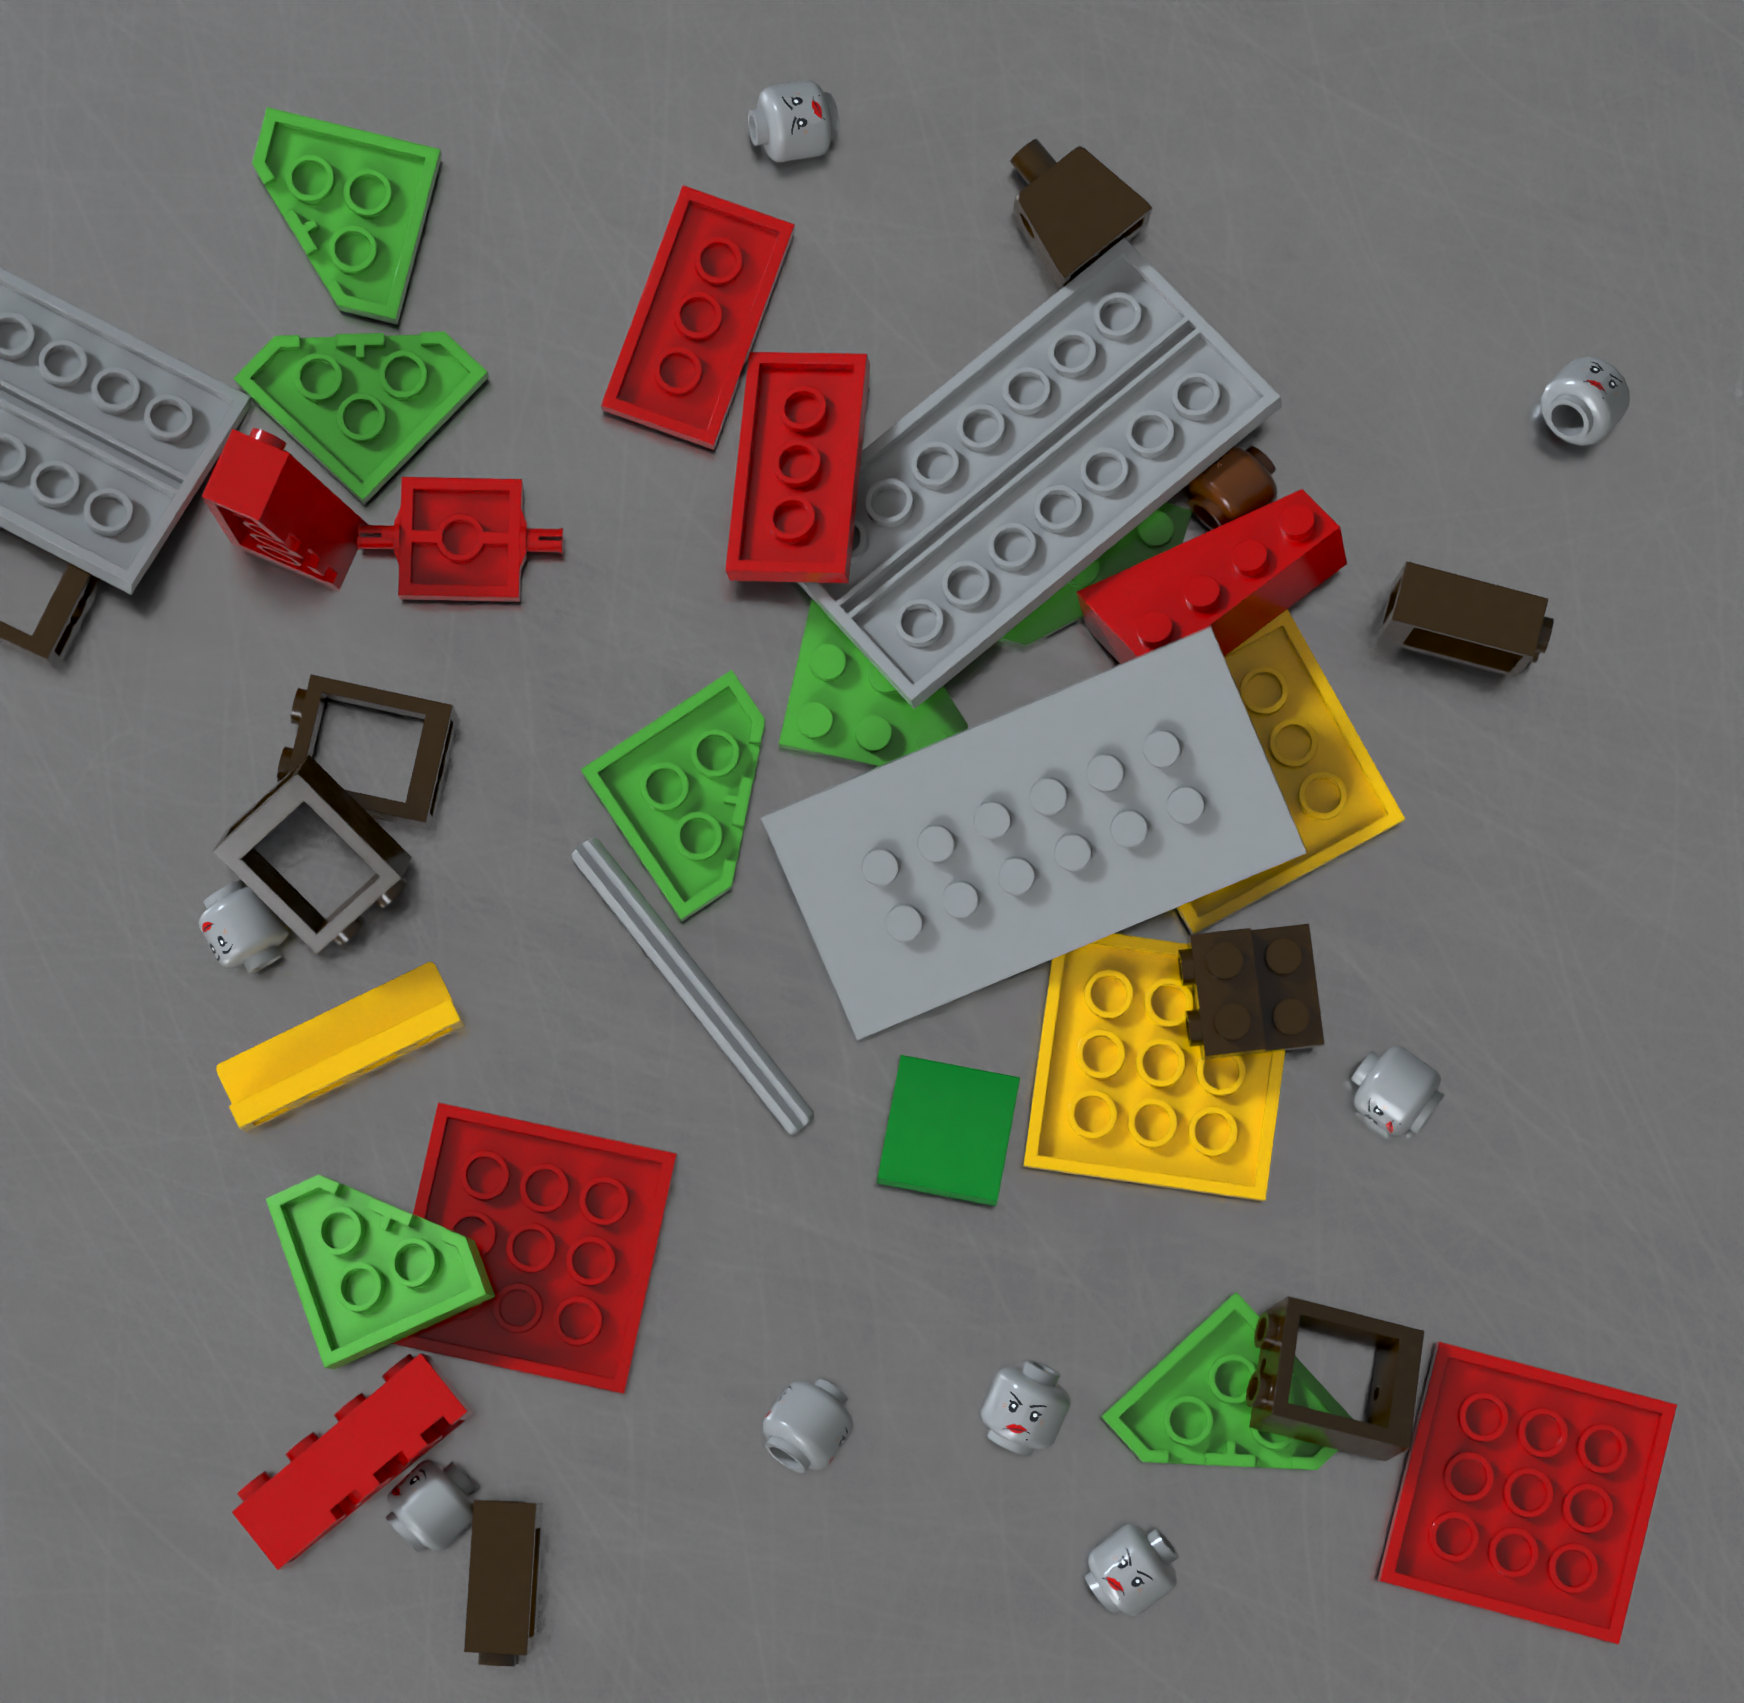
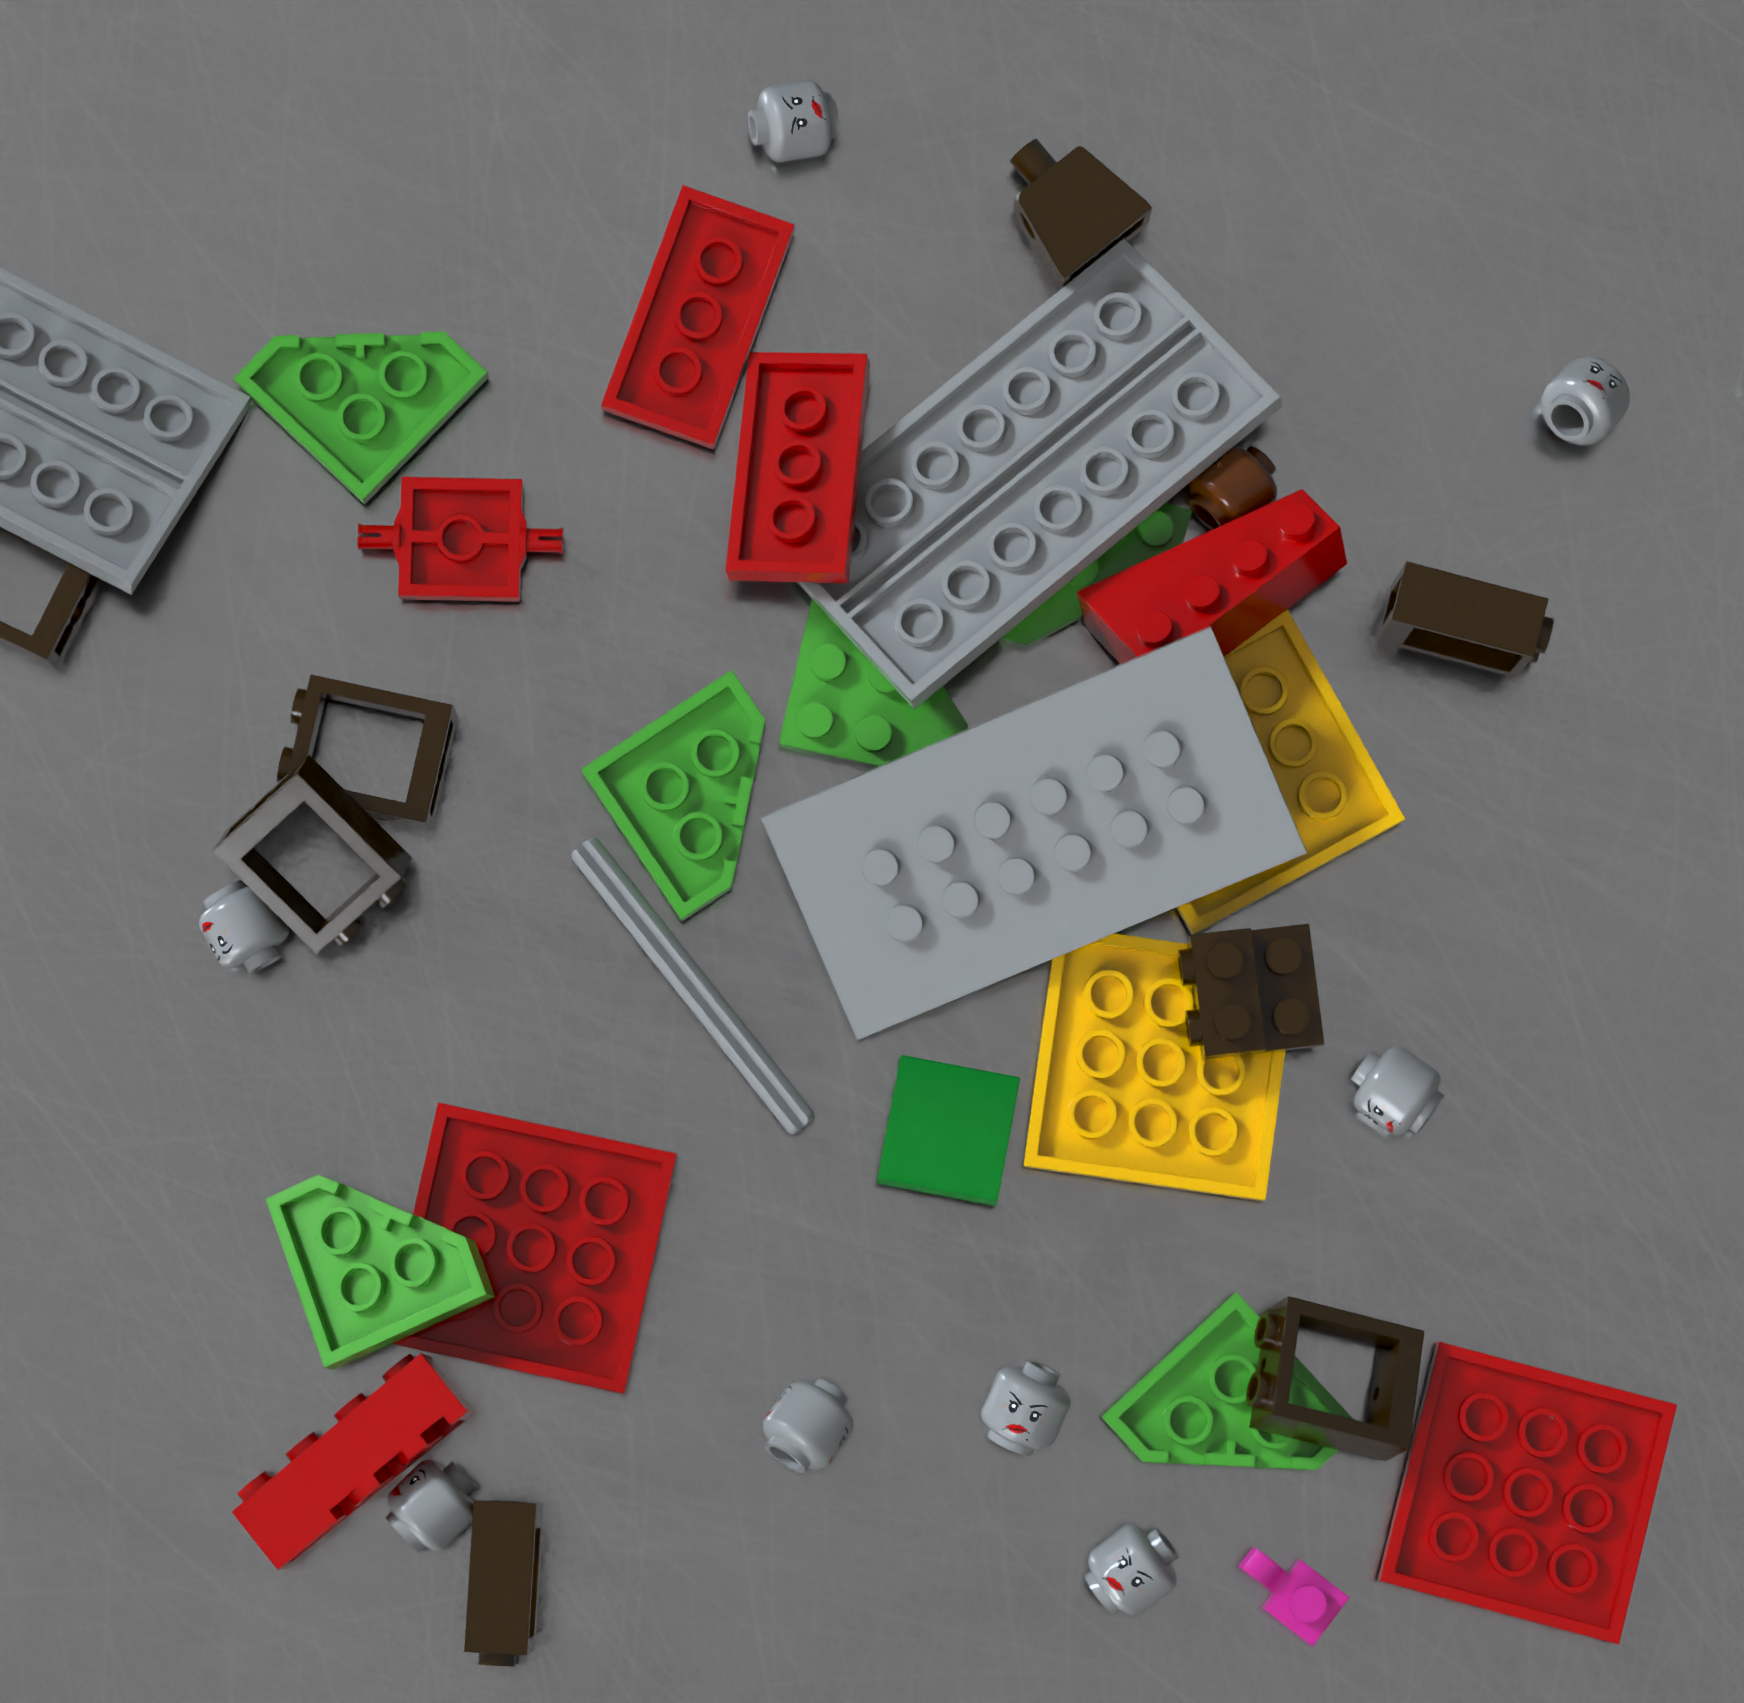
(281, 508): red wedge -> none
(338, 1046): yellow panel -> none
(350, 204): bright green plate -> none
(1298, 1597): none -> dark pink plate

